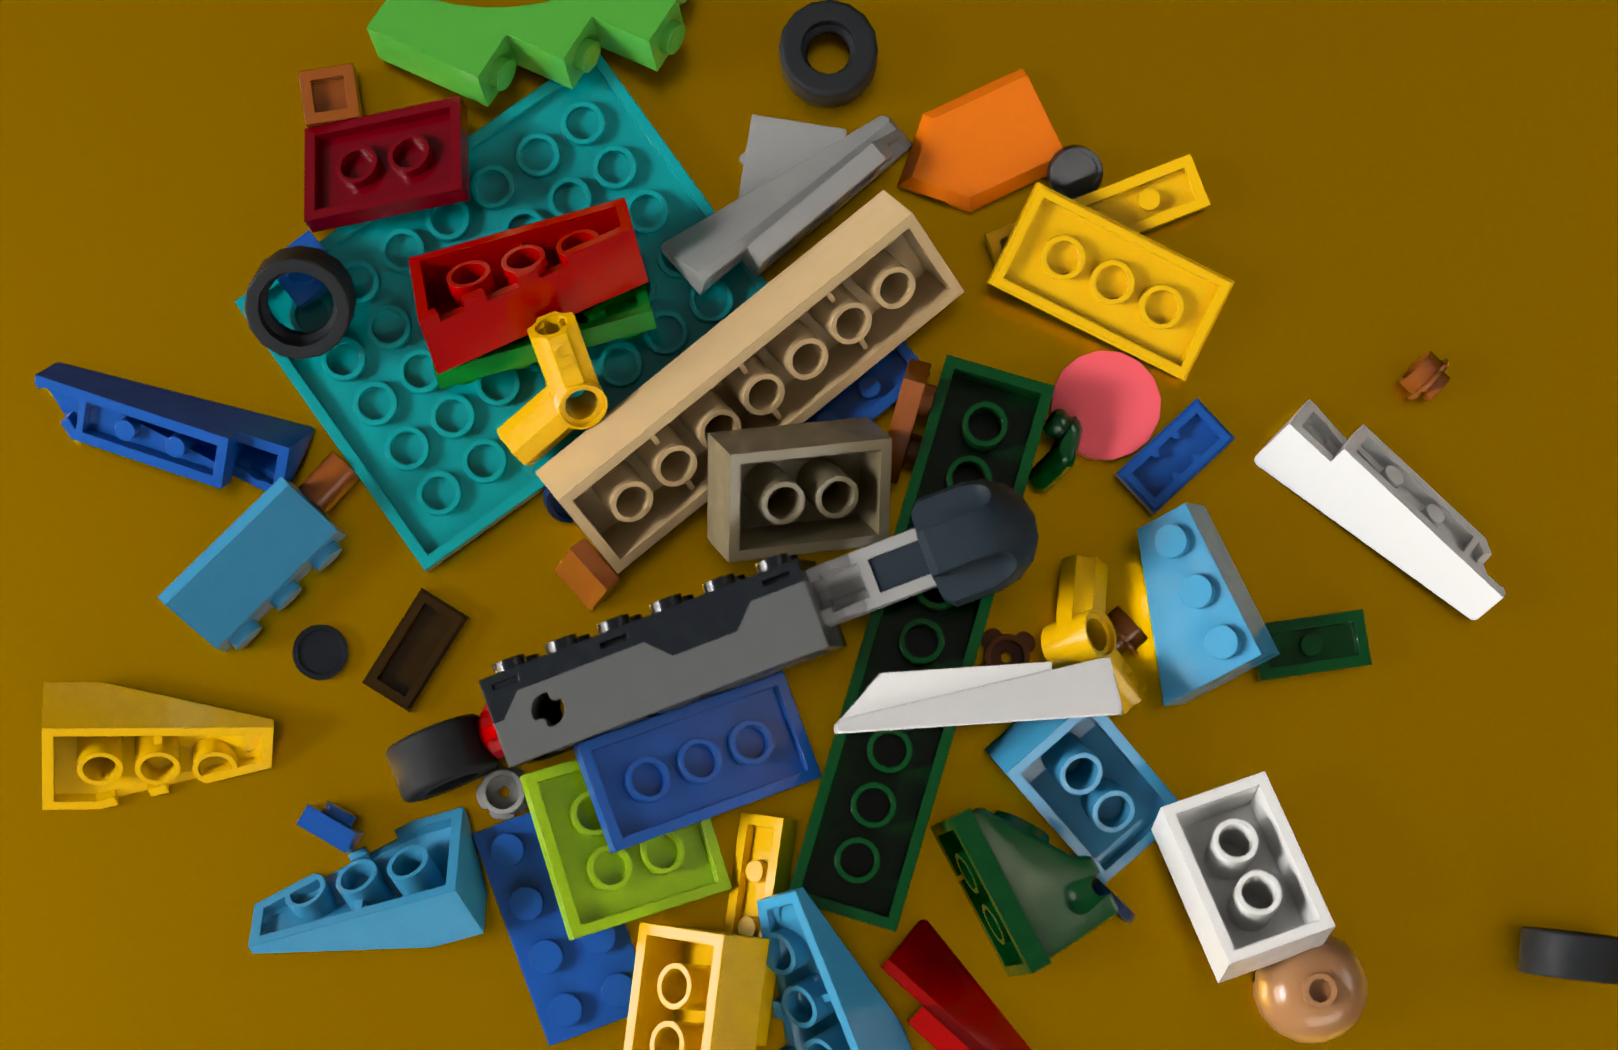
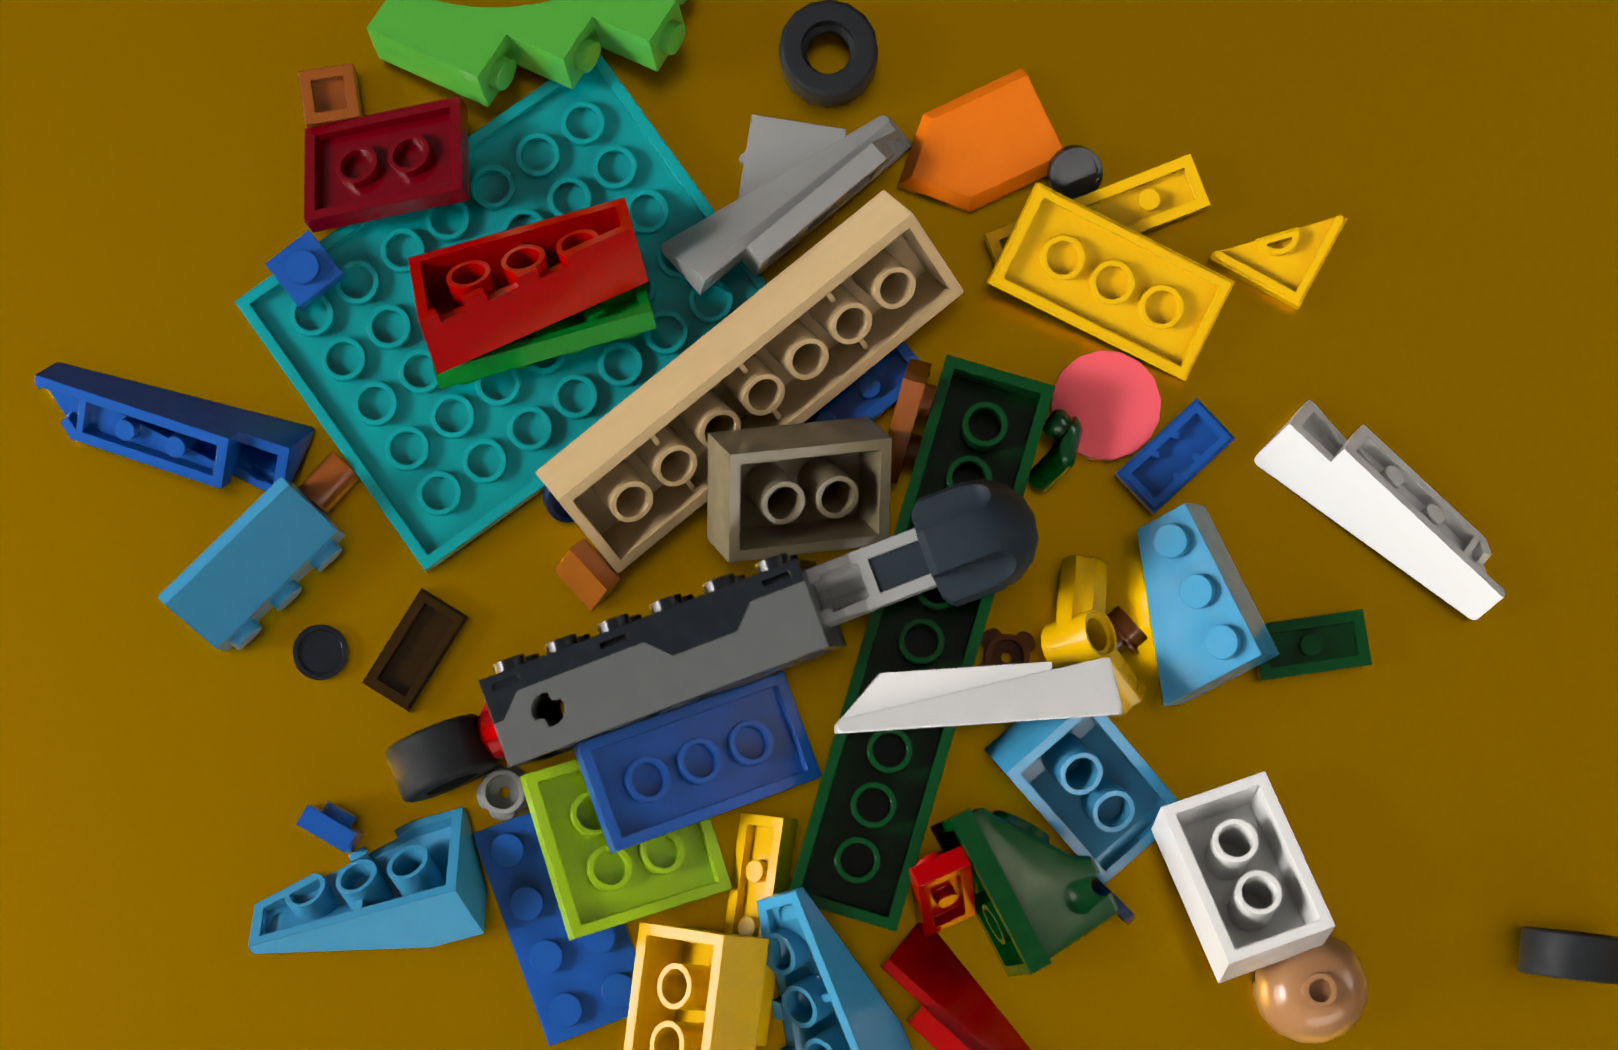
(125, 741): yellow wedge -> none
(278, 336): black tyre -> none
(551, 412): yellow piece -> none
(942, 890): none -> red plate
(1282, 262): none -> yellow tile
(1425, 376): dark orange plate -> none

